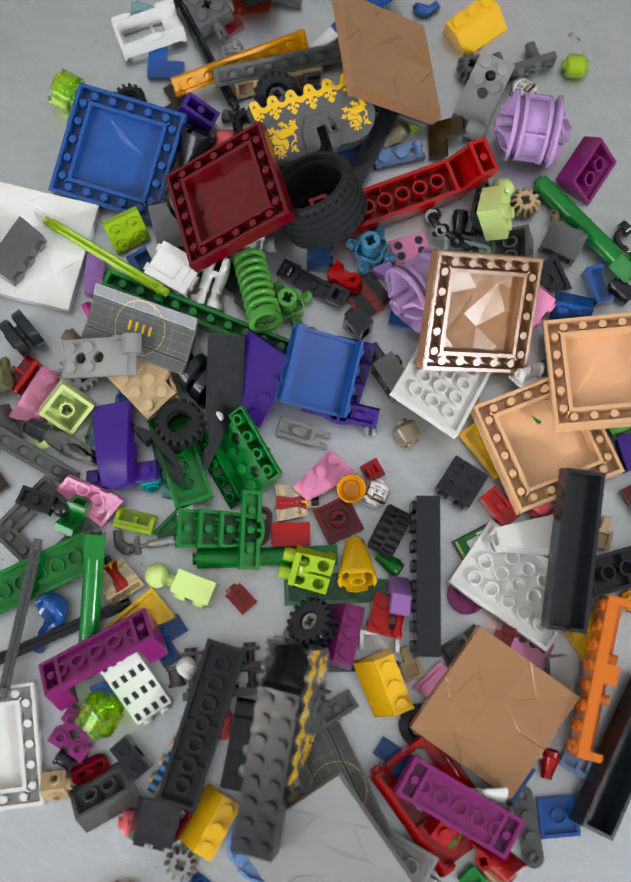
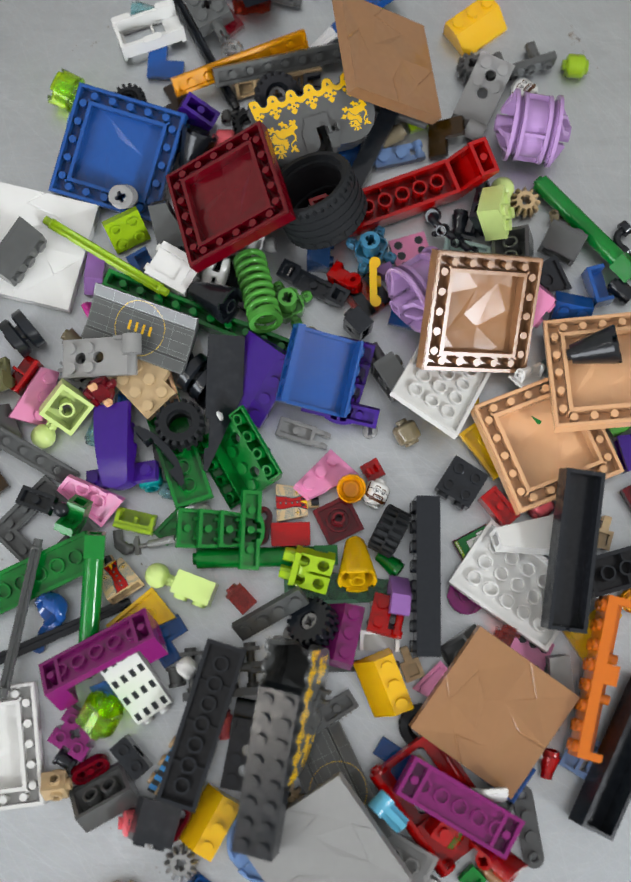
(59, 441): black arm -> none
(101, 391): none -> dark red piece
(116, 193): none -> light grey piece
(216, 299): none -> black cone
(270, 613): none -> dark grey plate
(375, 281): none -> yellow plate
(385, 809): none -> medium azure piece
(425, 10): blue arm -> none
(554, 814): blue tile -> none
(586, 169): magenta slope -> none
(596, 348): none -> black cone

